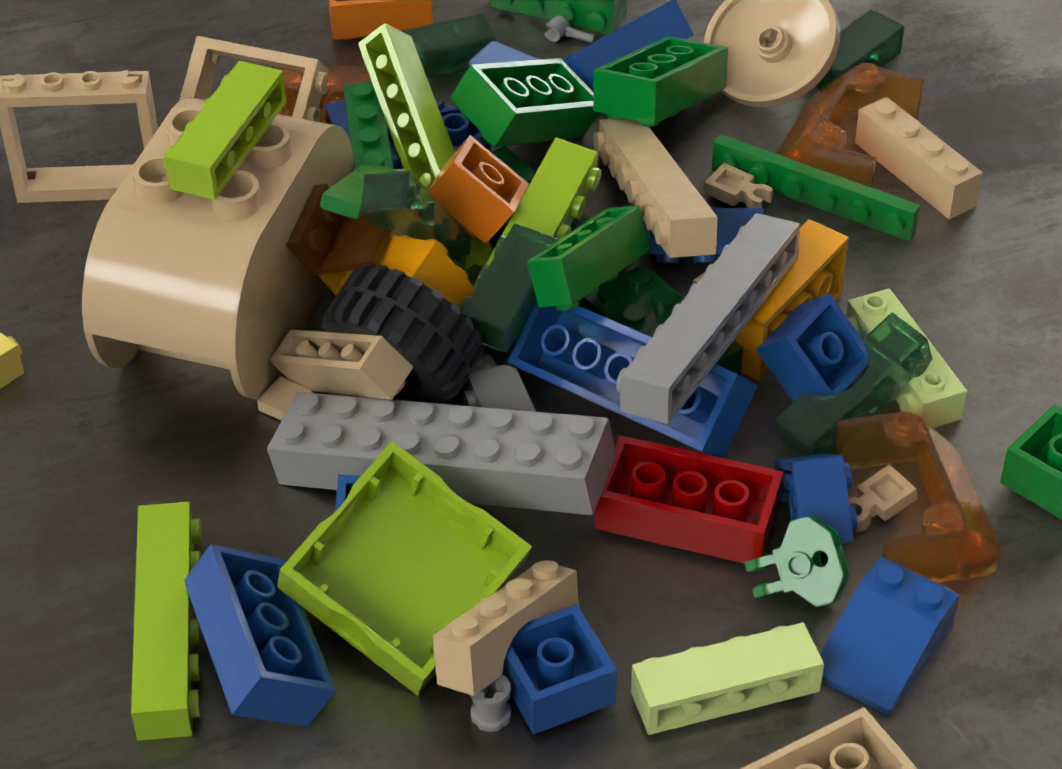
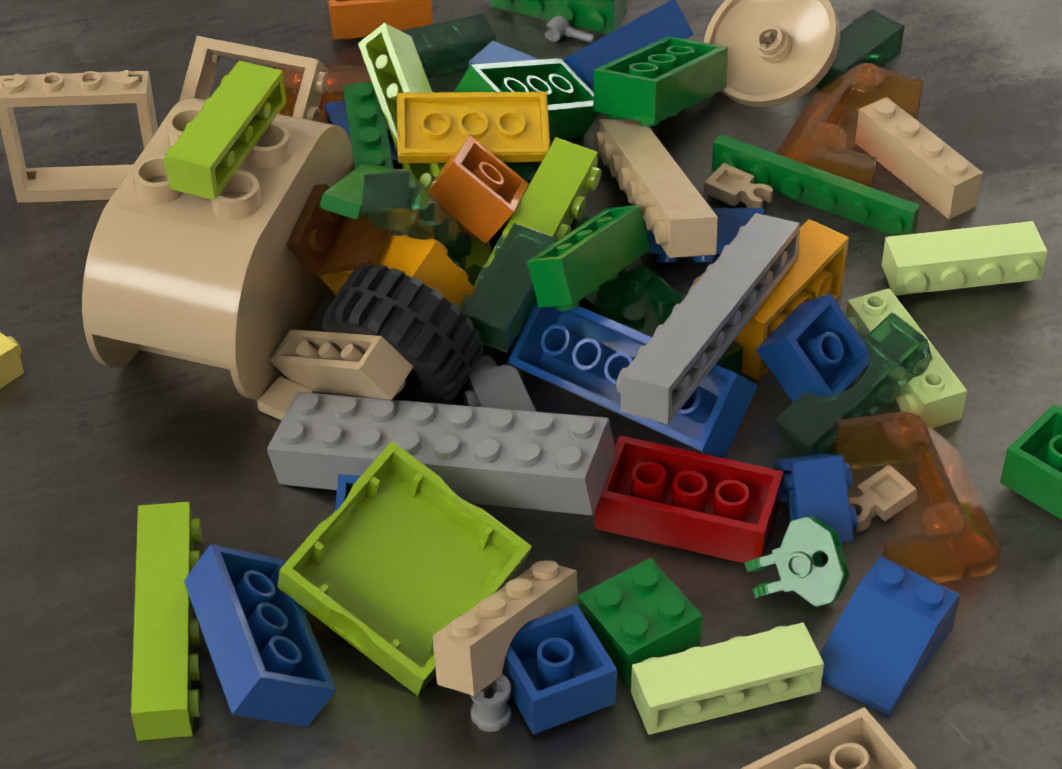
(505, 123): none -> yellow tile
(640, 617): none -> green brick
(963, 258): none -> yellowish green brick

